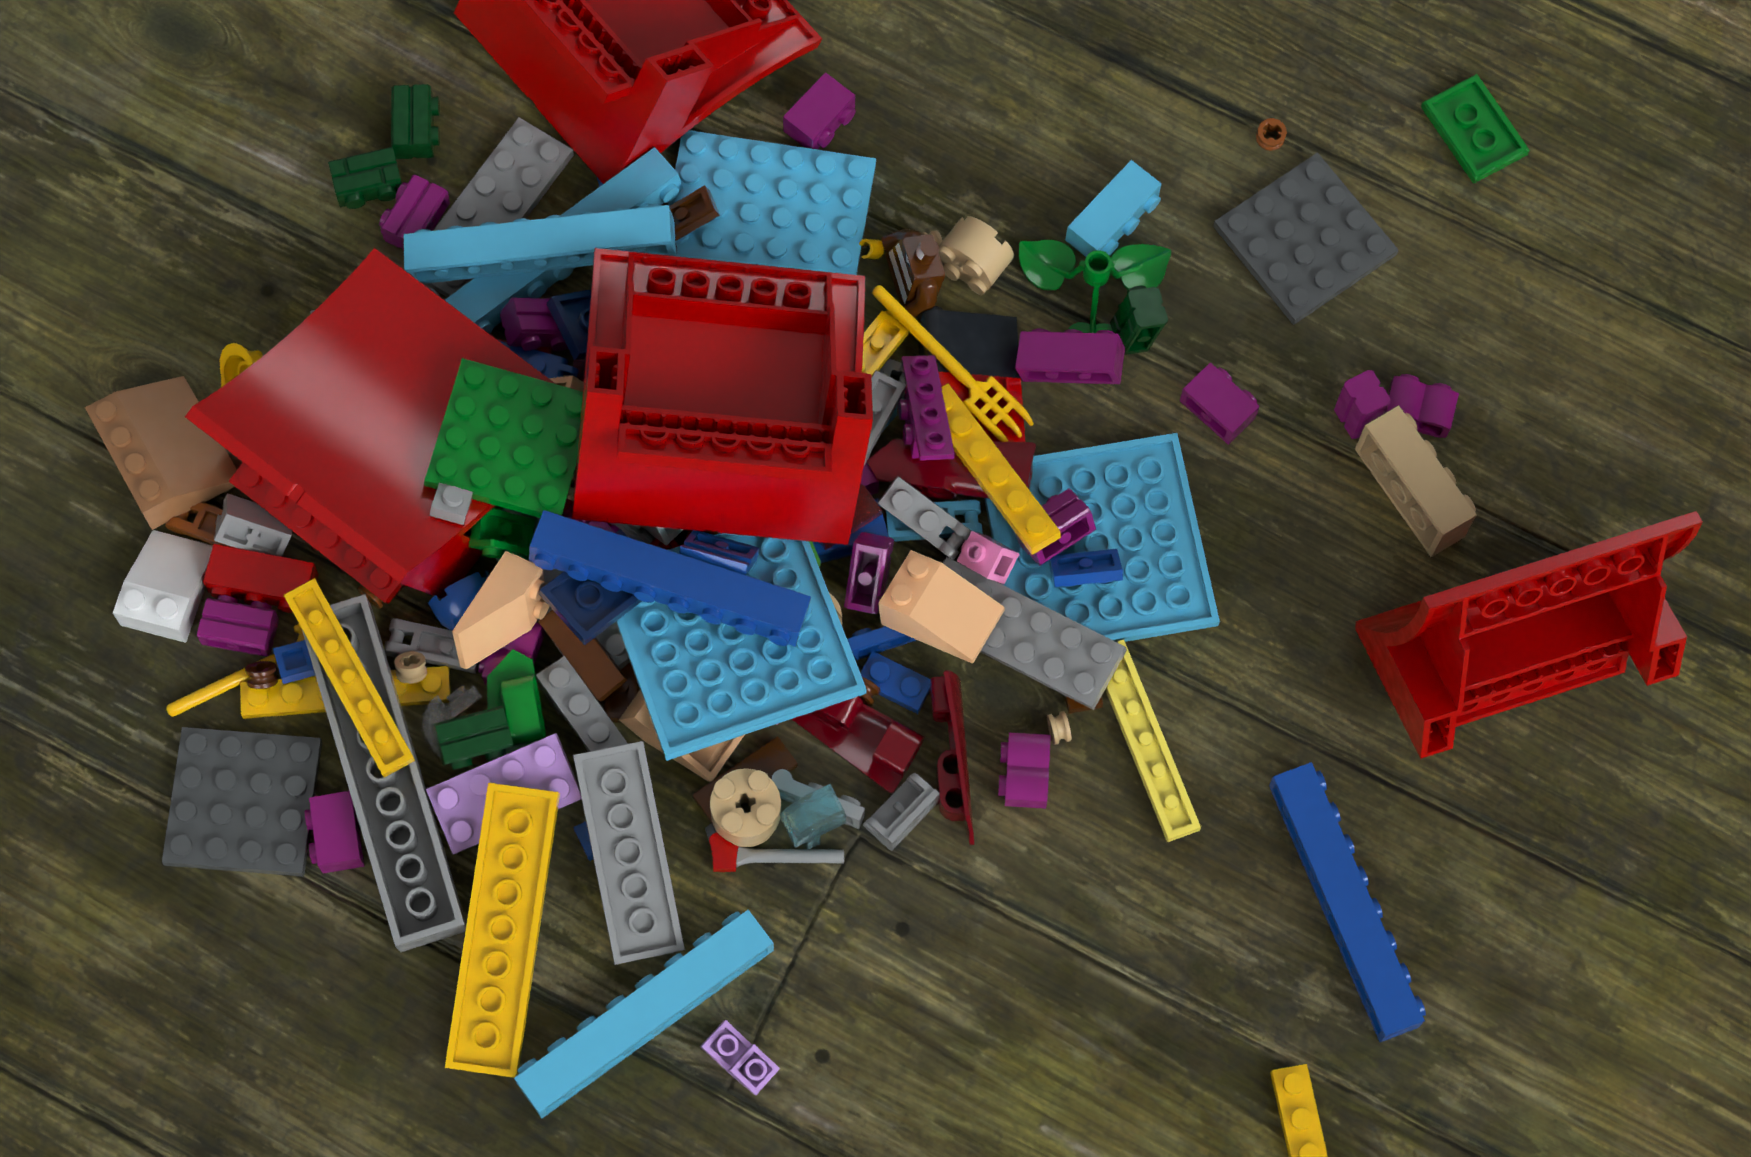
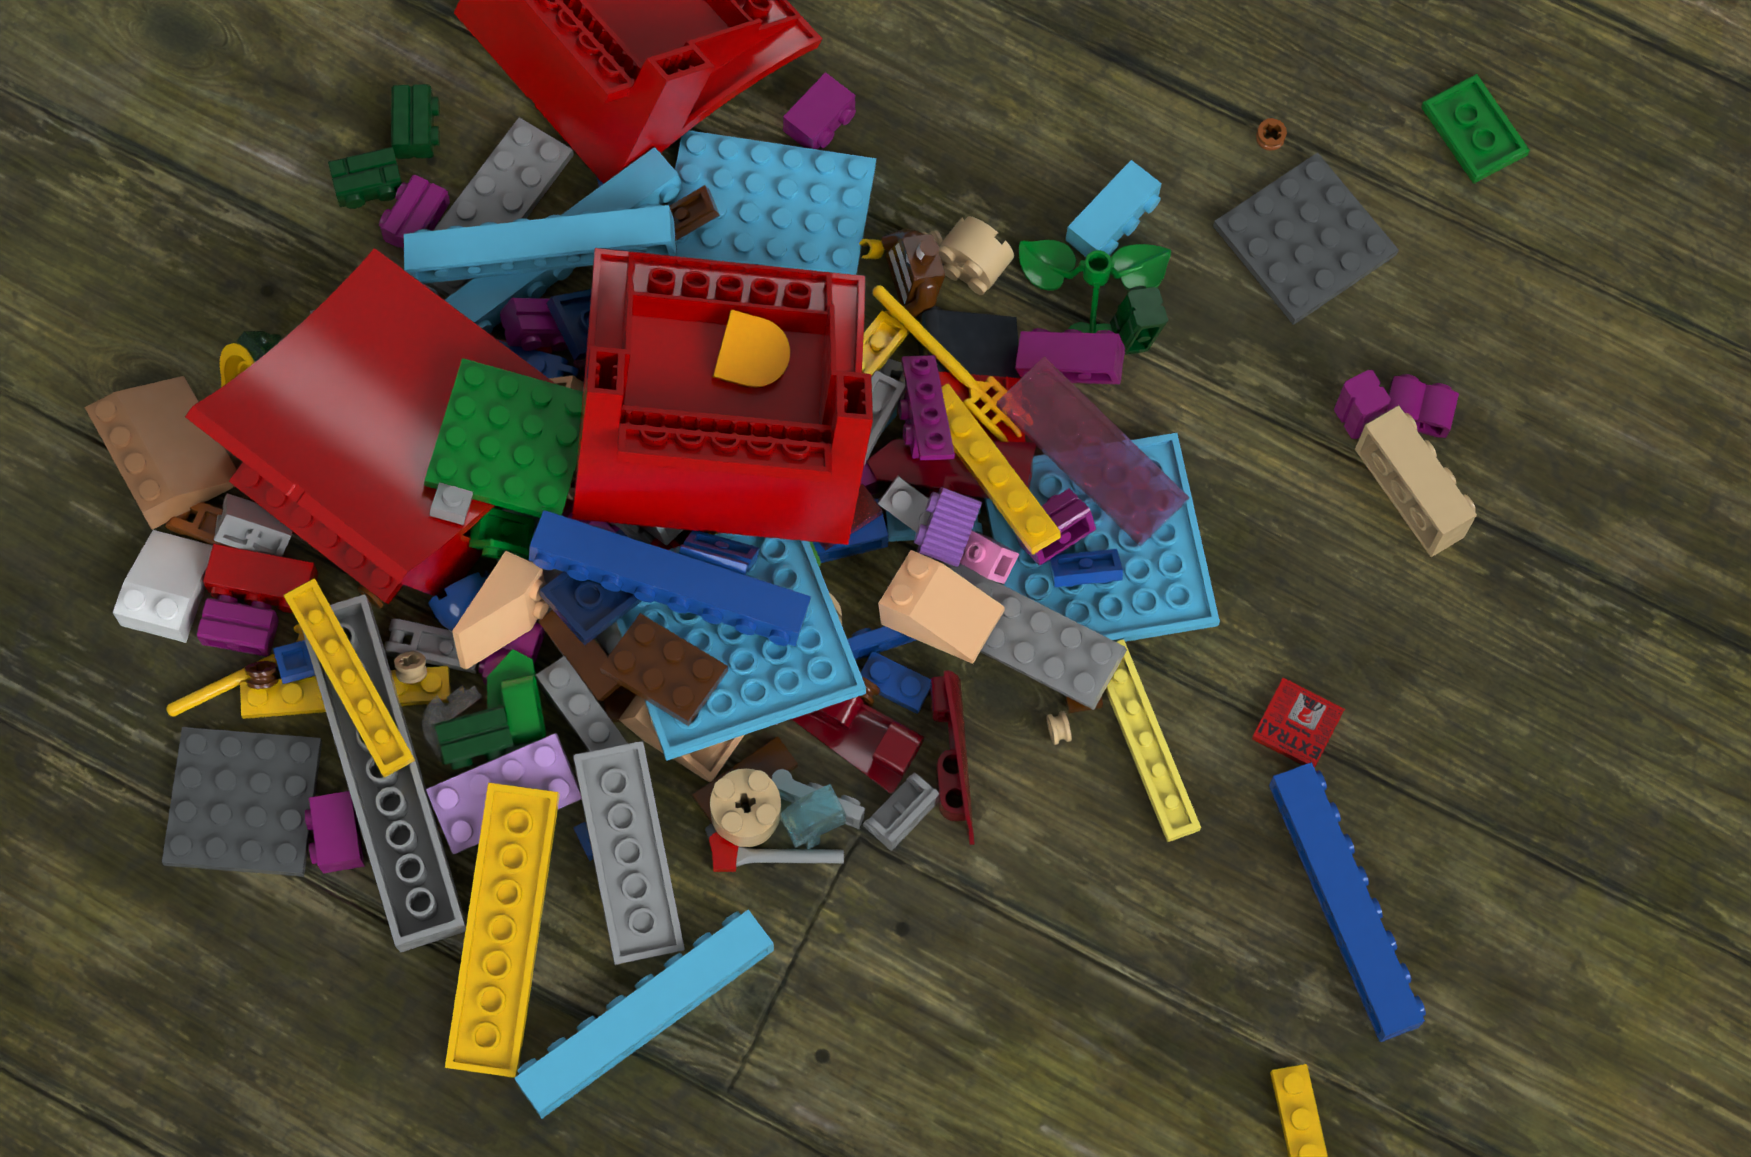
(258, 342): none -> clear green plate
(664, 669): none -> reddish brown plate
(739, 1057): lavender slope -> none
(751, 351): none -> light orange tile
(868, 572): magenta brick -> none
(948, 526): none -> medium lavender brick
(1026, 770): magenta brick -> none
(1092, 451): none -> clear pink plate
(1220, 402): magenta brick -> none
(1297, 723): none -> red tile
(1530, 633): red slope -> none

